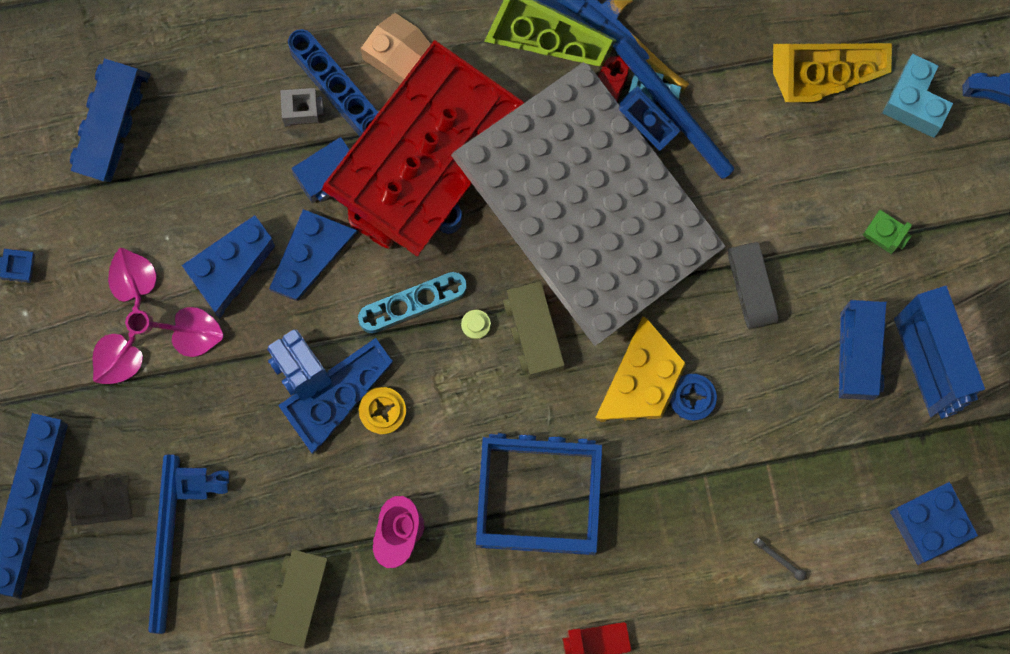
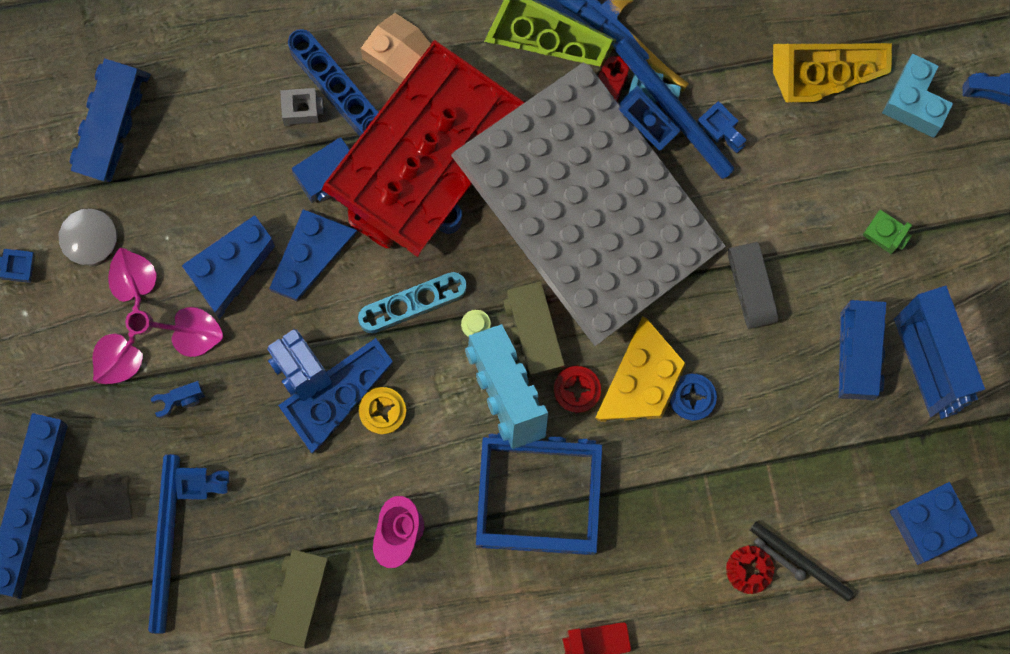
(87, 237): none -> light grey dish
(186, 396): none -> blue plate
(507, 387): none -> medium azure wedge
(587, 380): none -> red gear
(720, 124): none -> blue plate
(736, 573): none -> red gear
(801, 561): none -> pearl dark grey bar

